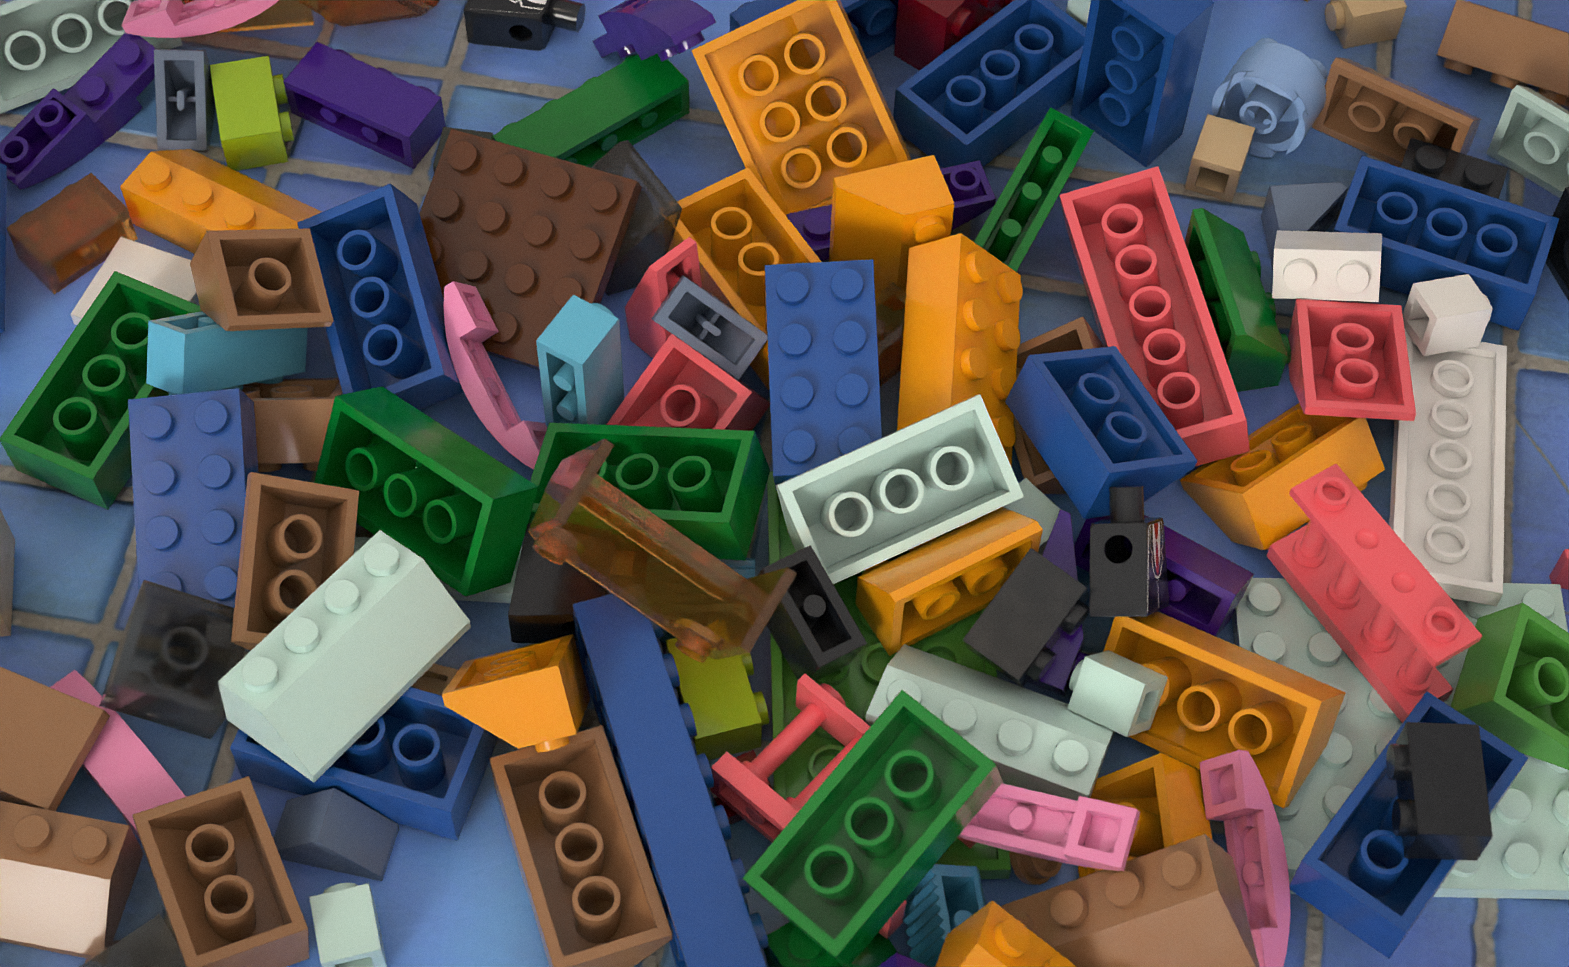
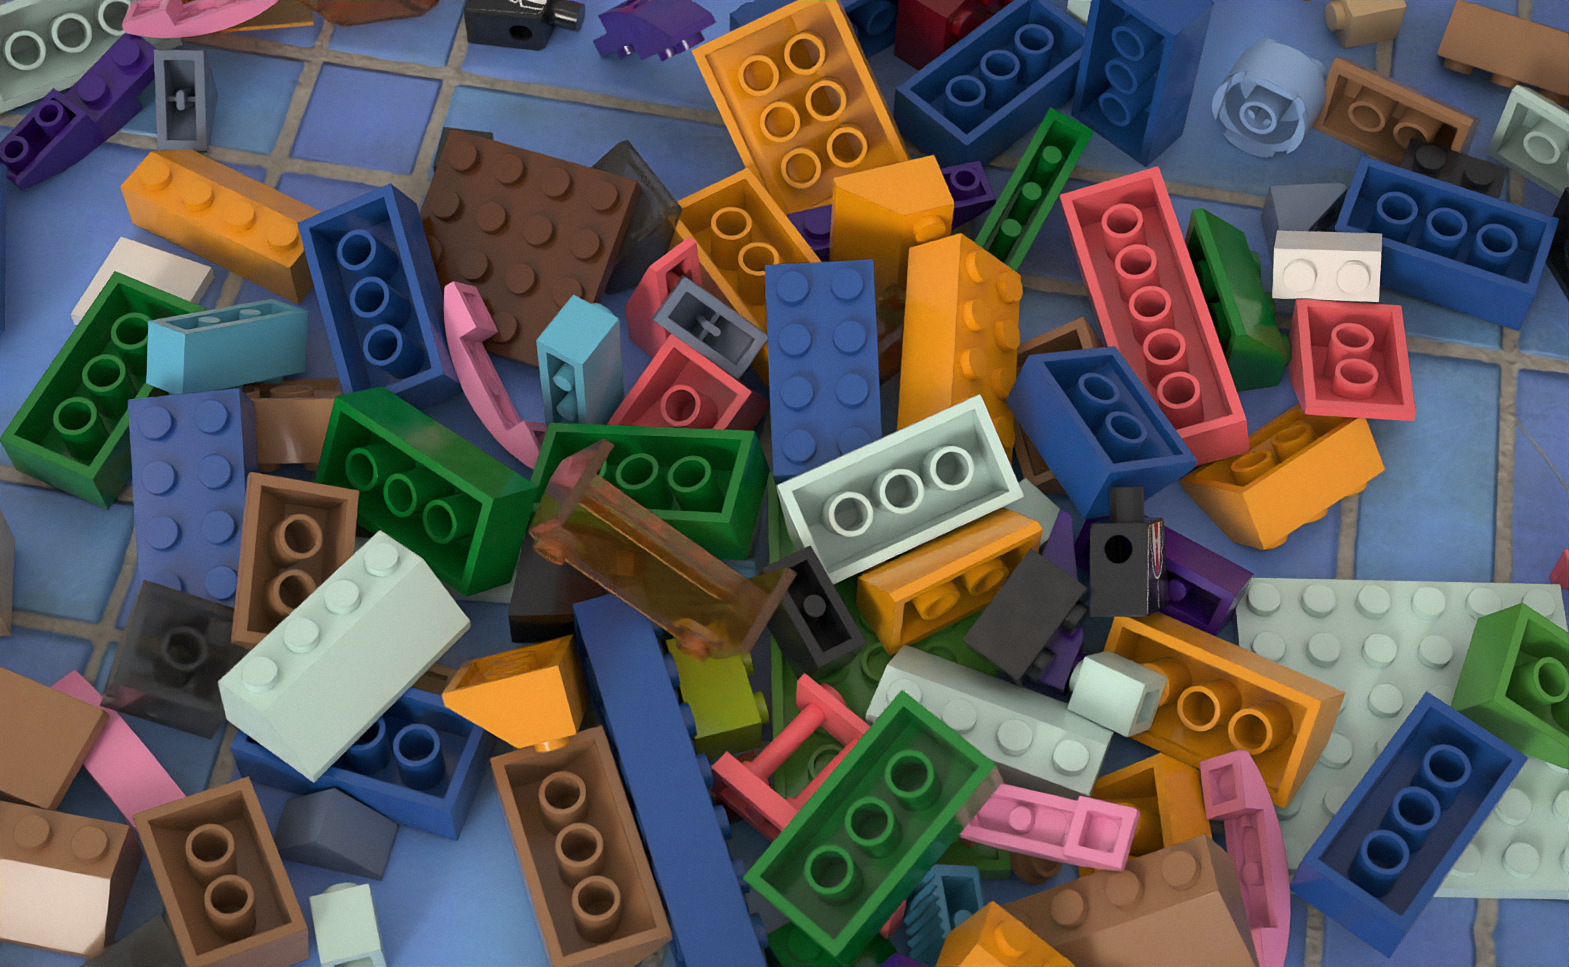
(71, 232): clear orange brick -> none
(249, 113): lime brick -> none
(260, 280): medium nougat slope -> none
(365, 104): dark purple brick -> none
(606, 109): green brick -> none
(1219, 157): tan brick -> none
(1371, 592): coral fence -> none
(1440, 791): black brick -> none
(1446, 314): white brick -> none
(1453, 470): white plate -> none

